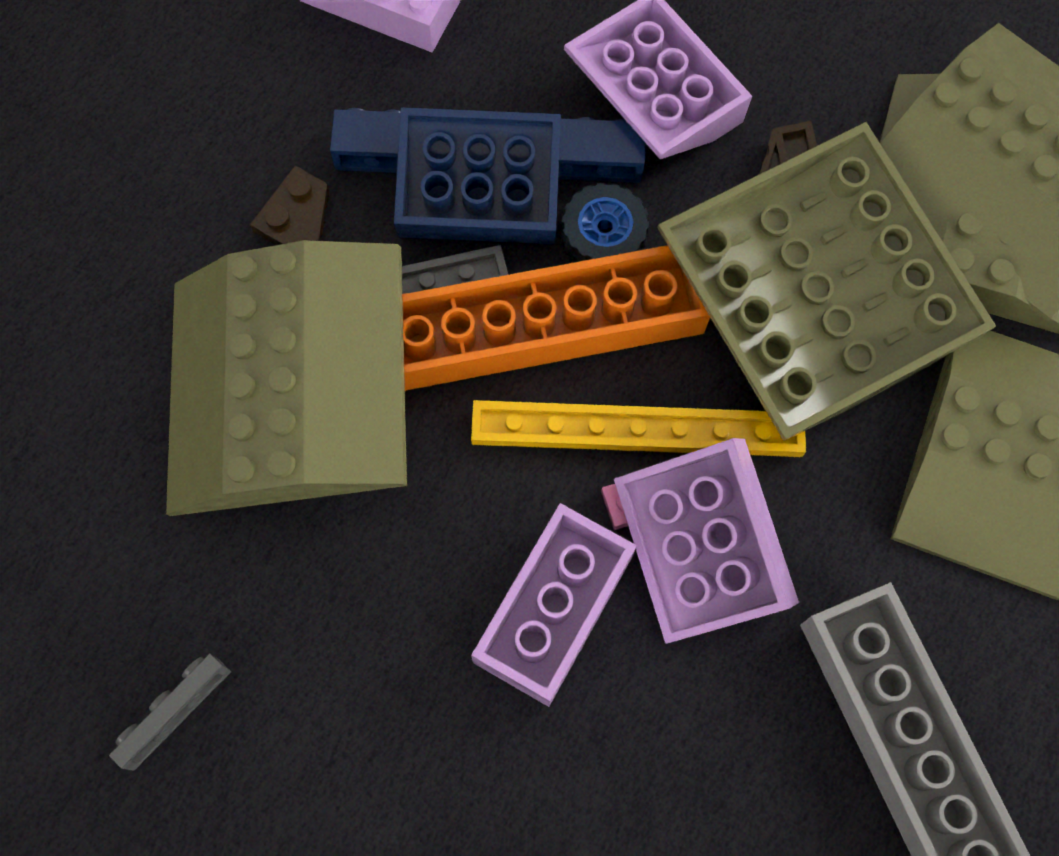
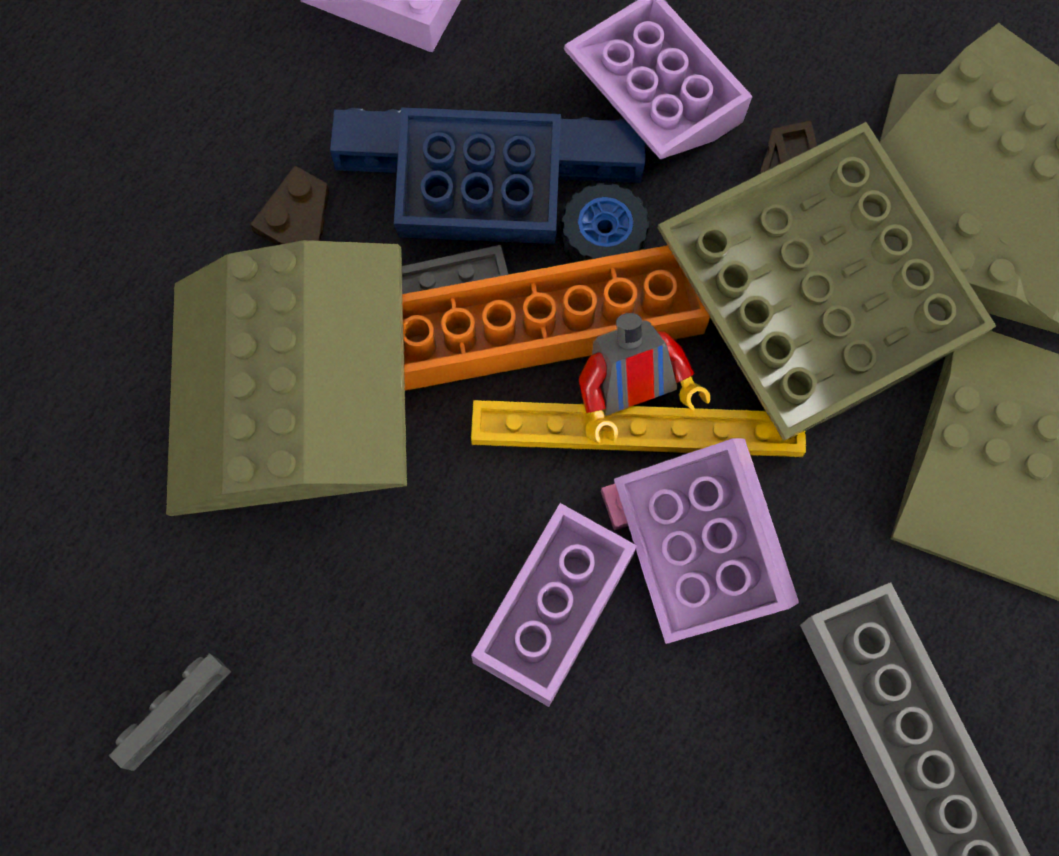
(630, 369): none -> torso

